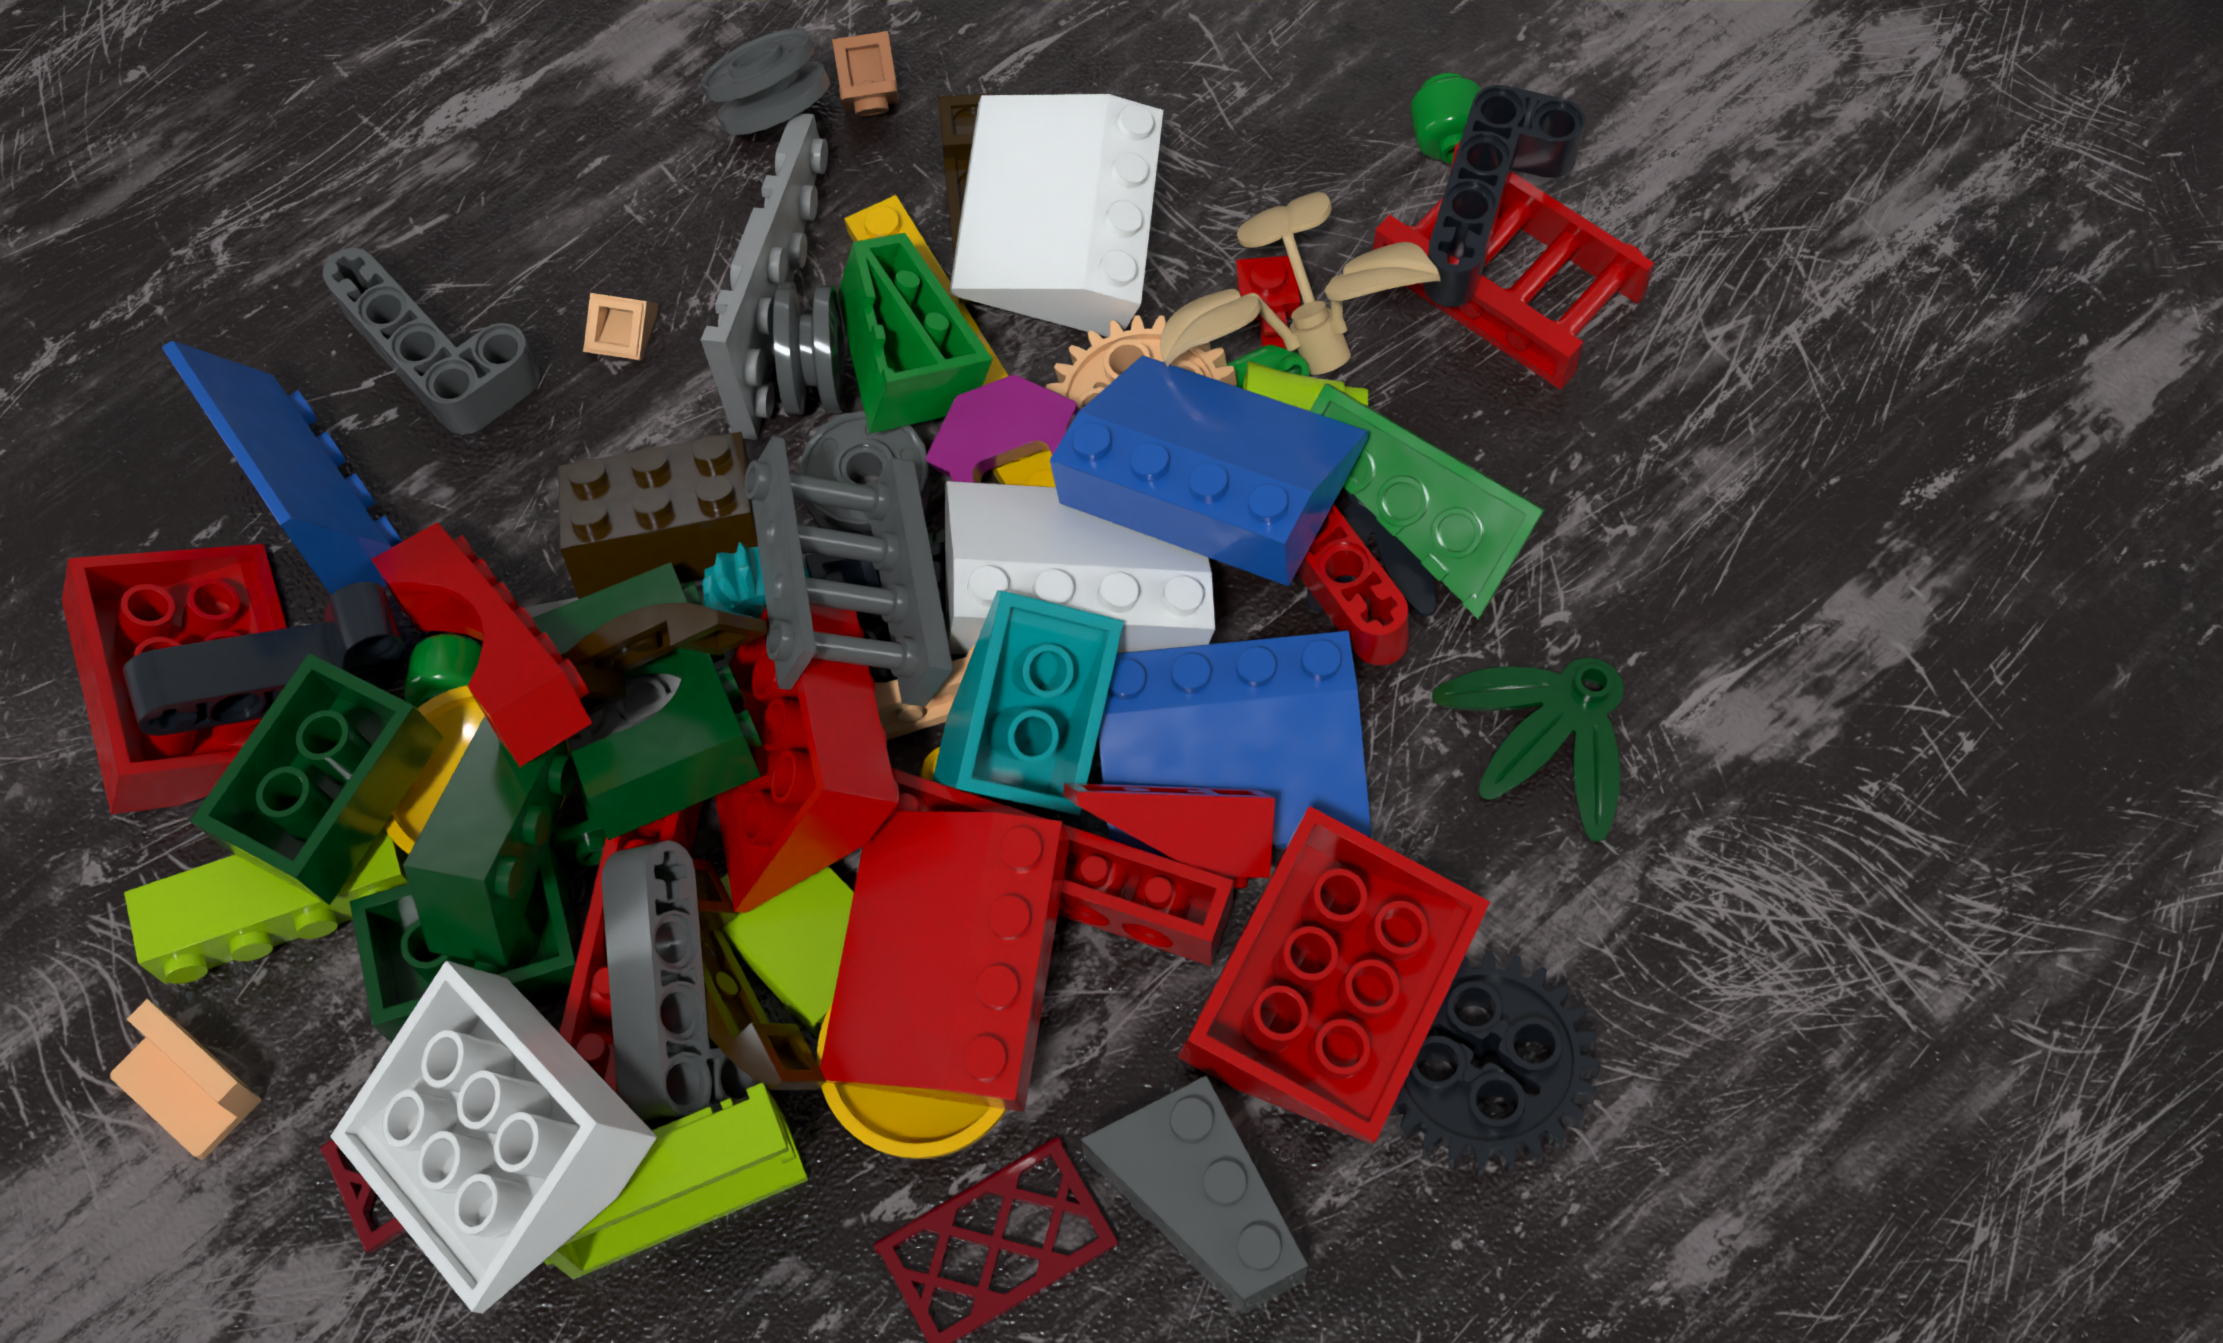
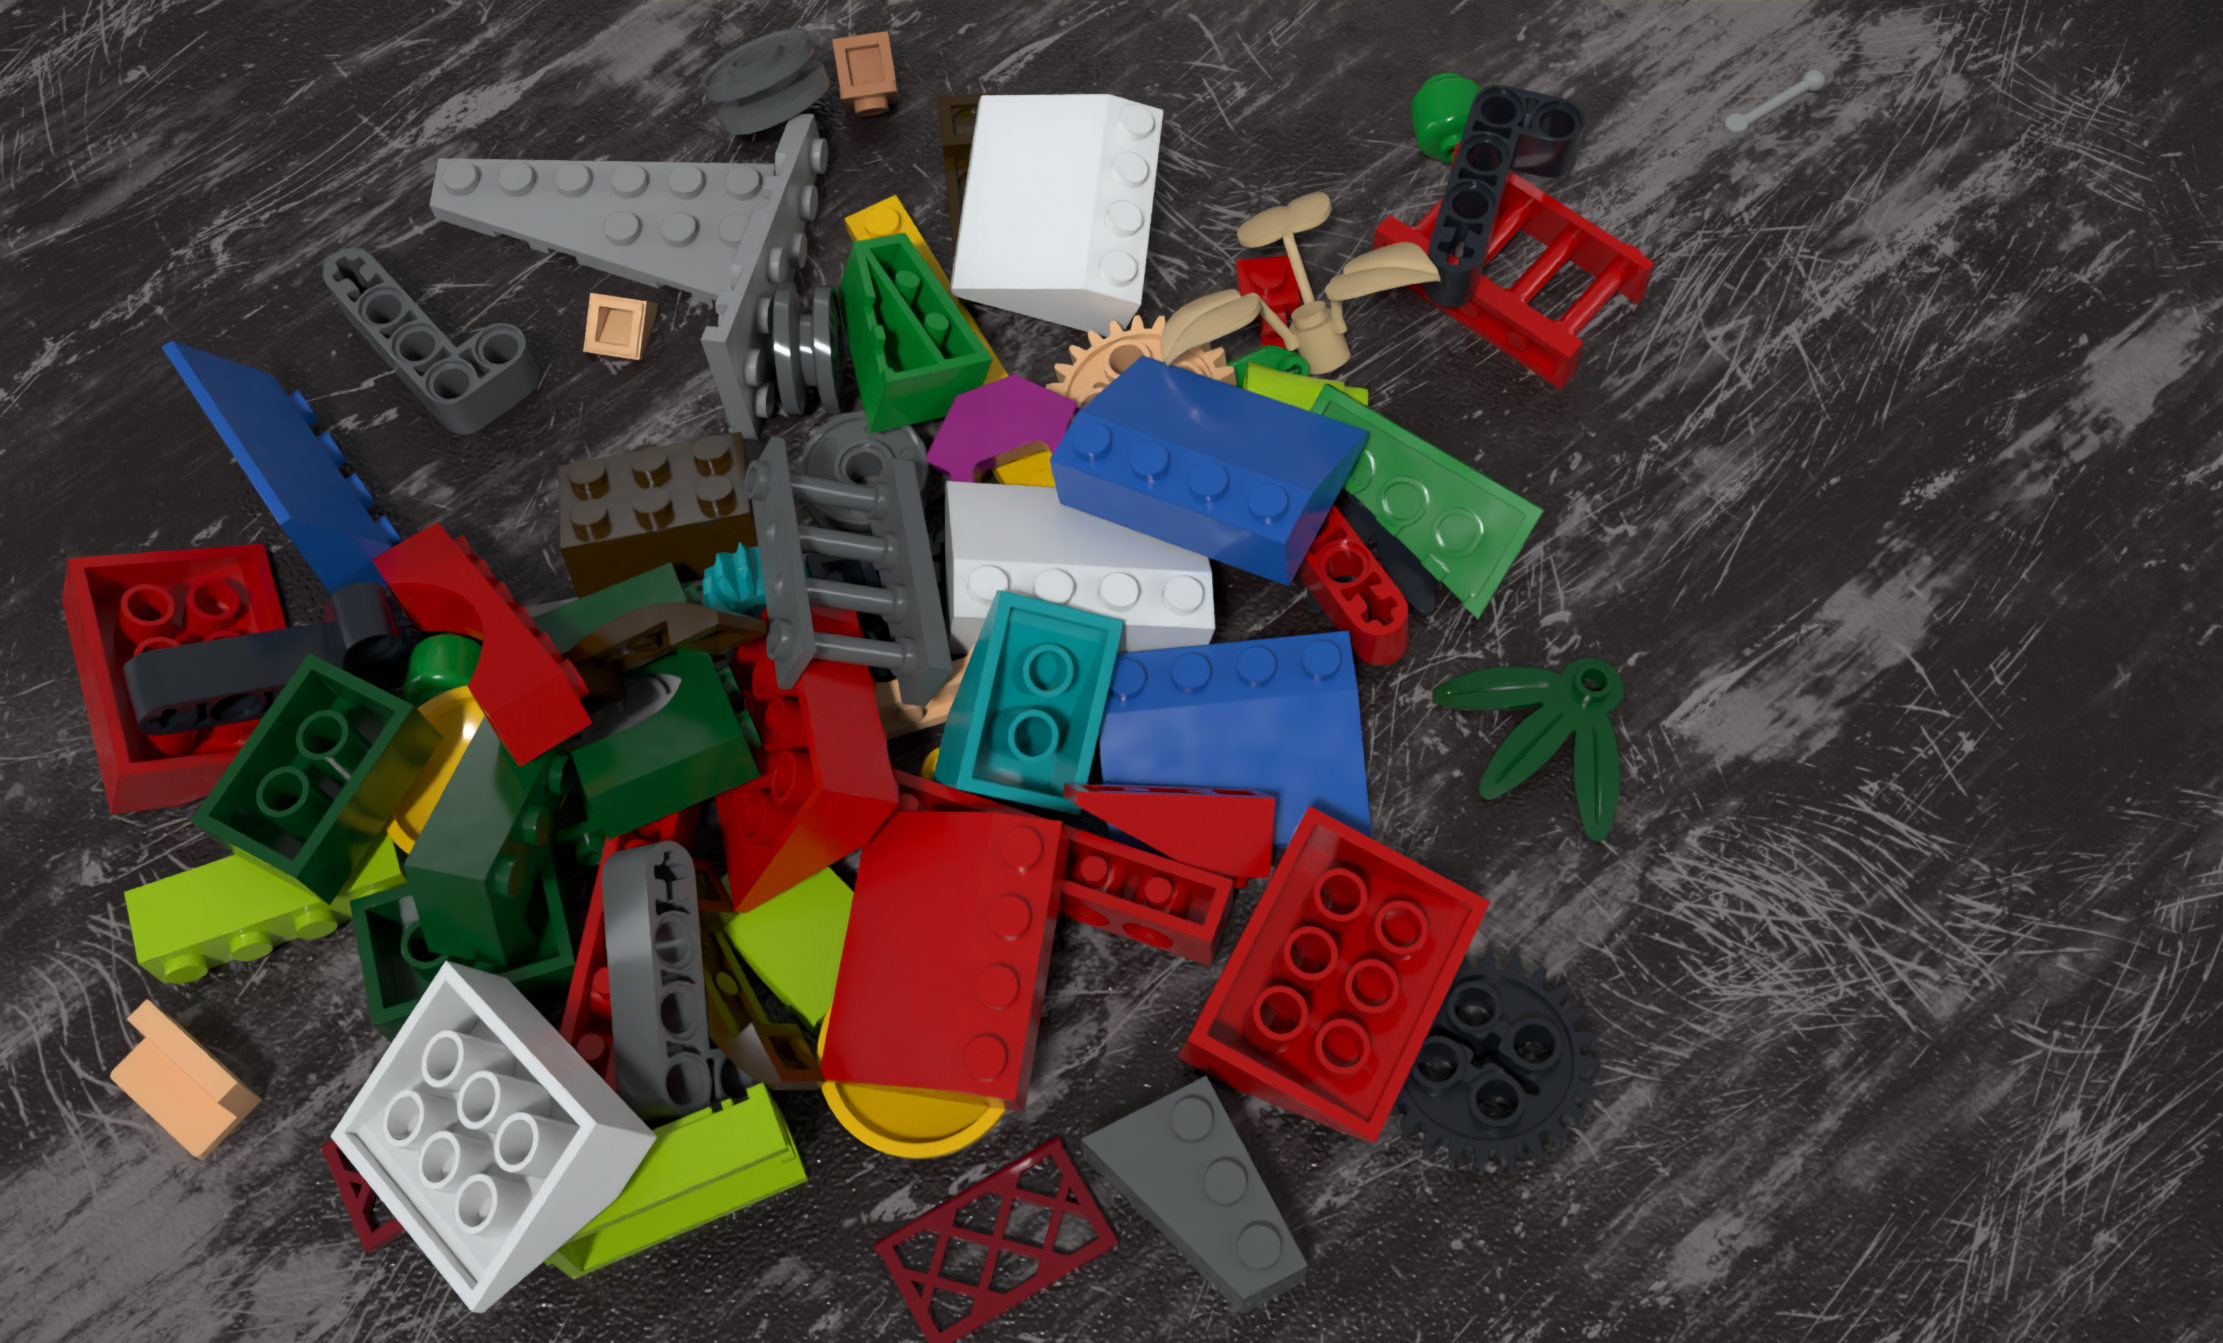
(621, 217): none -> light grey wing
(1736, 124): none -> light grey hinge

